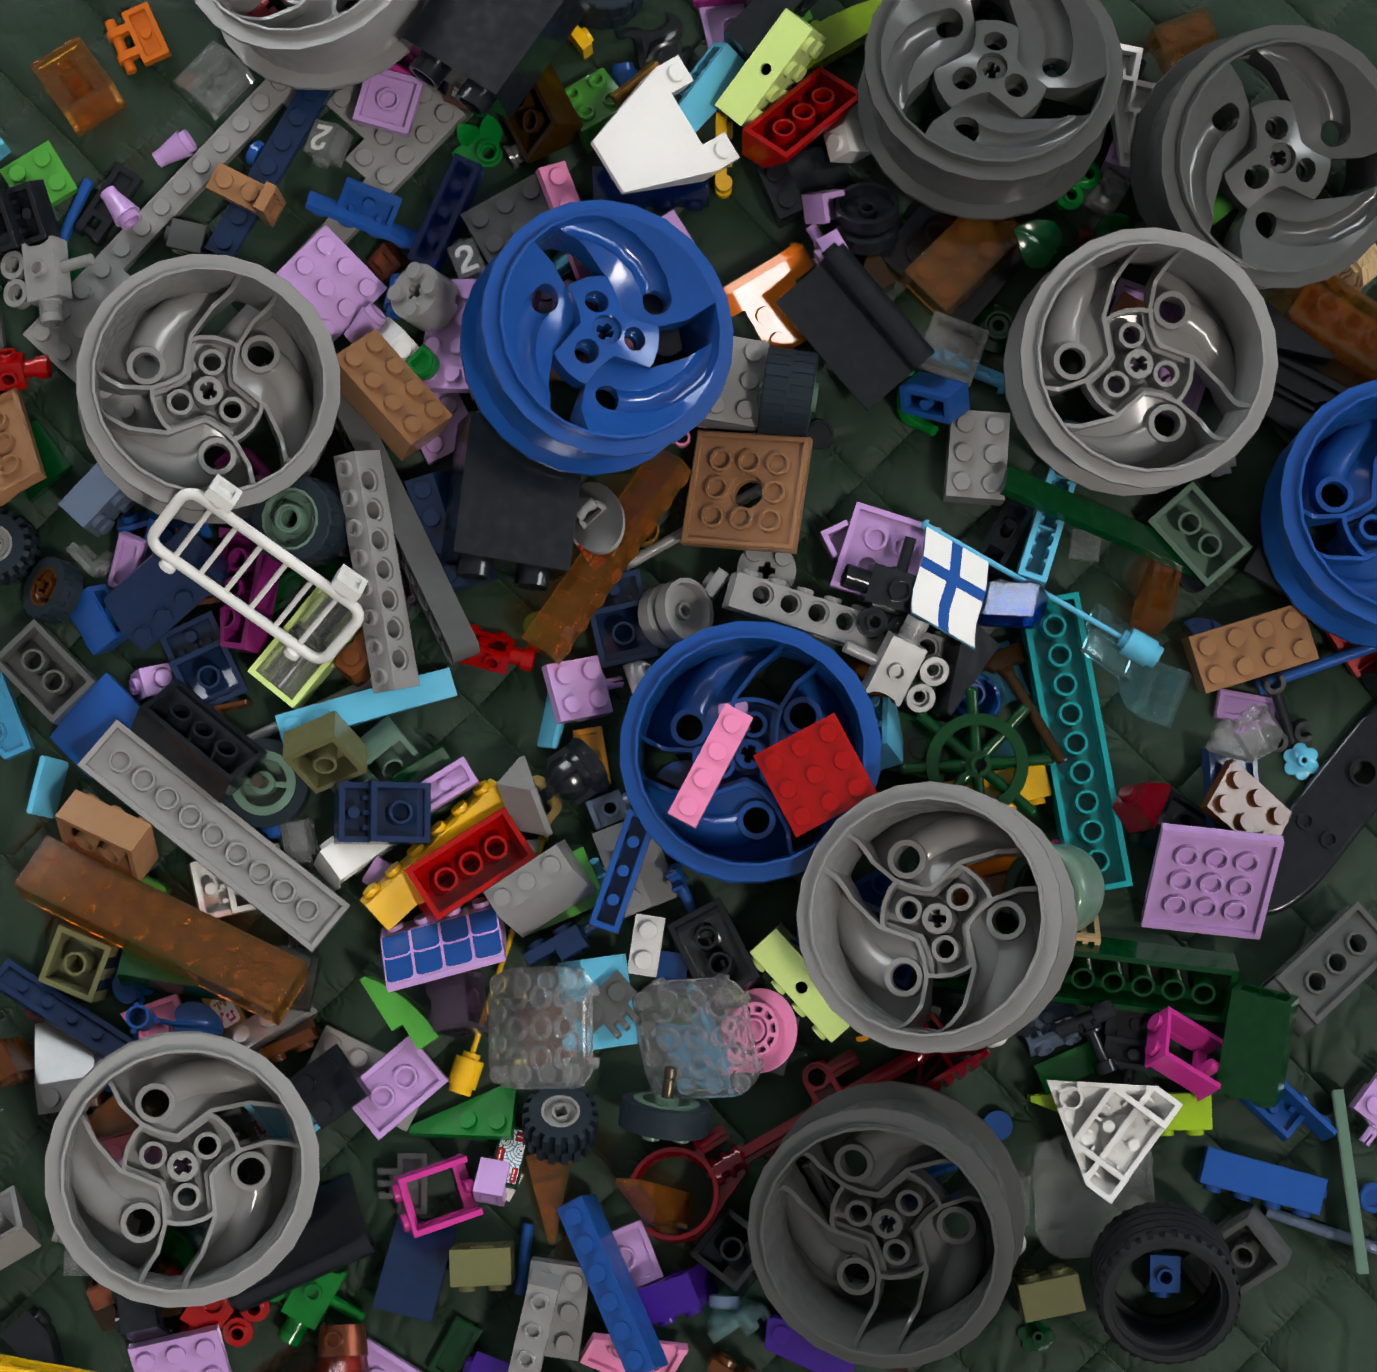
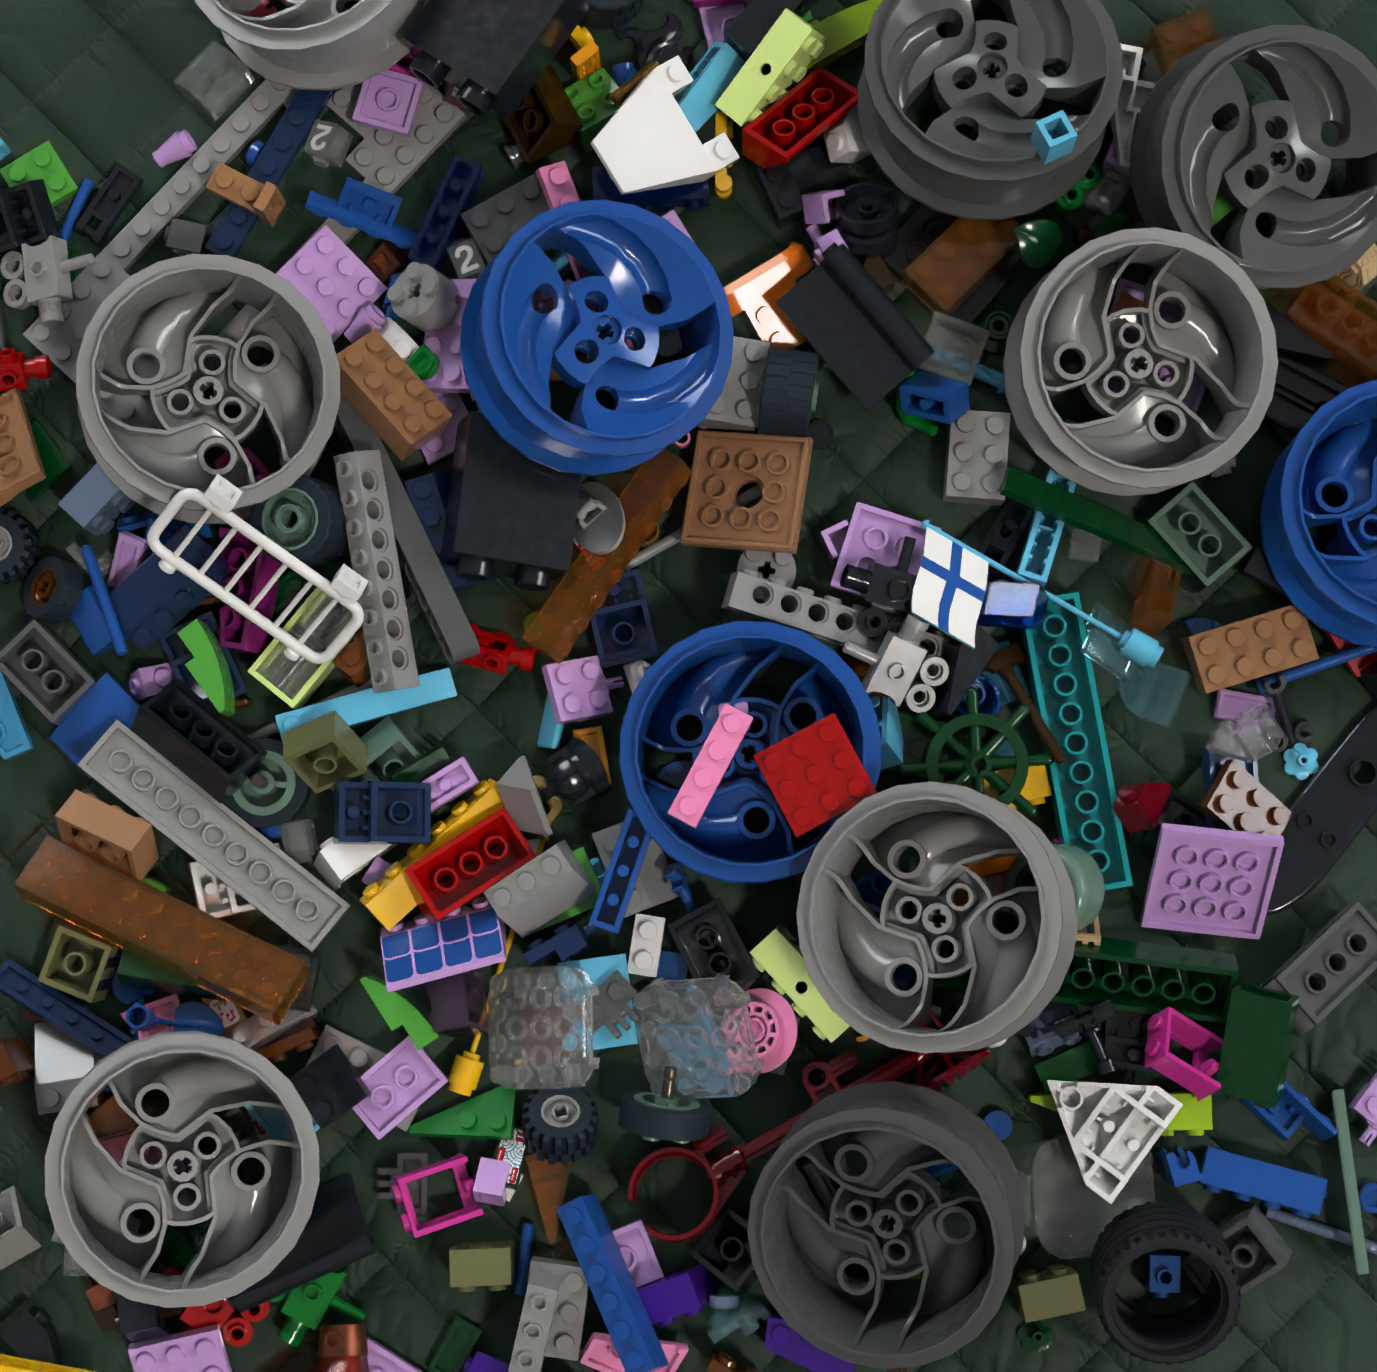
(47, 787): medium azure slope -> none
(78, 85): clear orange slope -> none
(104, 600): none -> blue bar
(122, 210): lavender cone -> none
(145, 33): orange plate -> none
(209, 666): none -> bright green slope
(414, 1272): dark blue slope -> none
(477, 141): green plate -> none
(585, 61): none -> light orange plate
(597, 809): sand blue brick -> none
(657, 1203): clear orange slope -> none
(674, 611): light grey wheel -> none
(714, 582): white plate -> none
(1053, 137): none -> medium azure brick
(1176, 1169): none -> blue hinge

